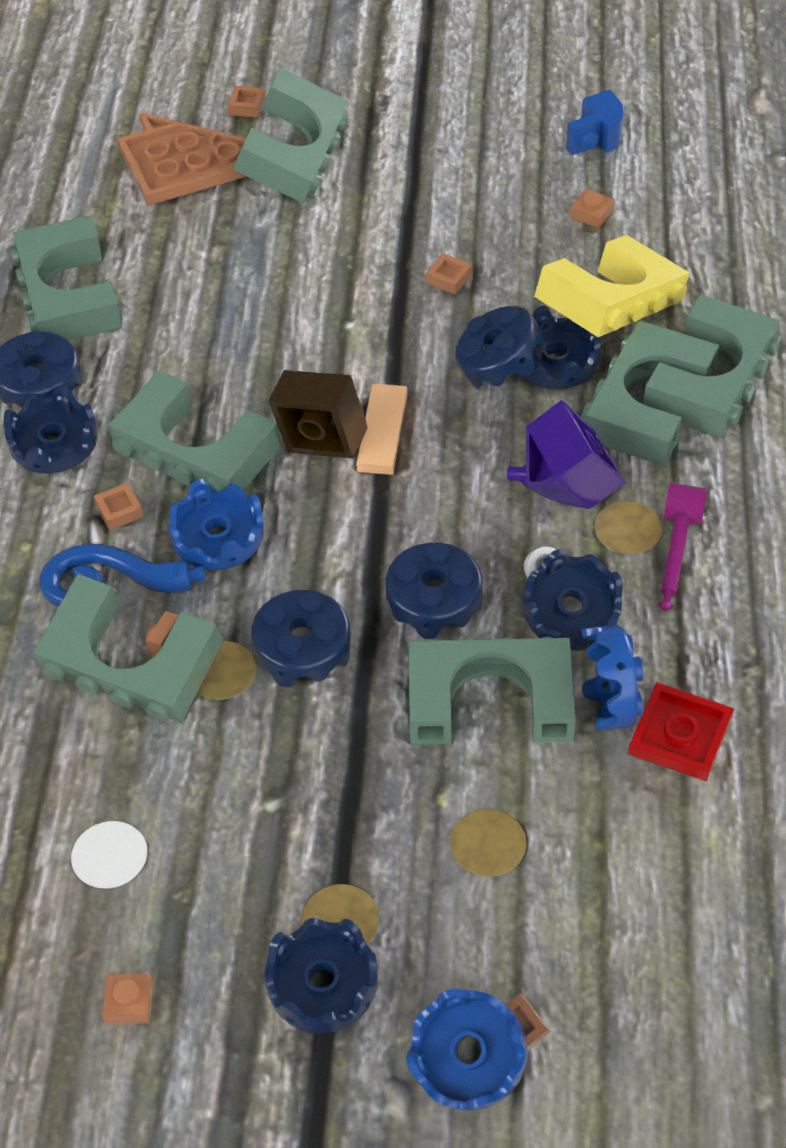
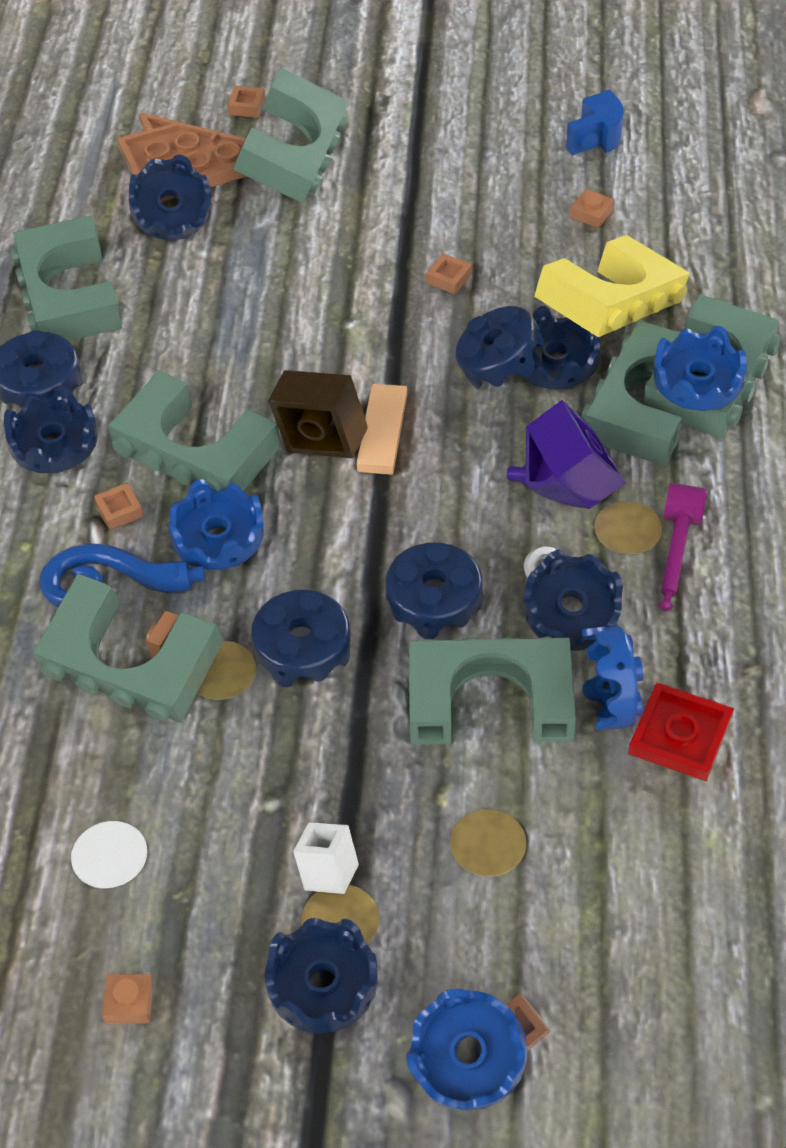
(169, 178): none -> dark blue plate
(326, 858): none -> white brick
(709, 355): none -> blue plate

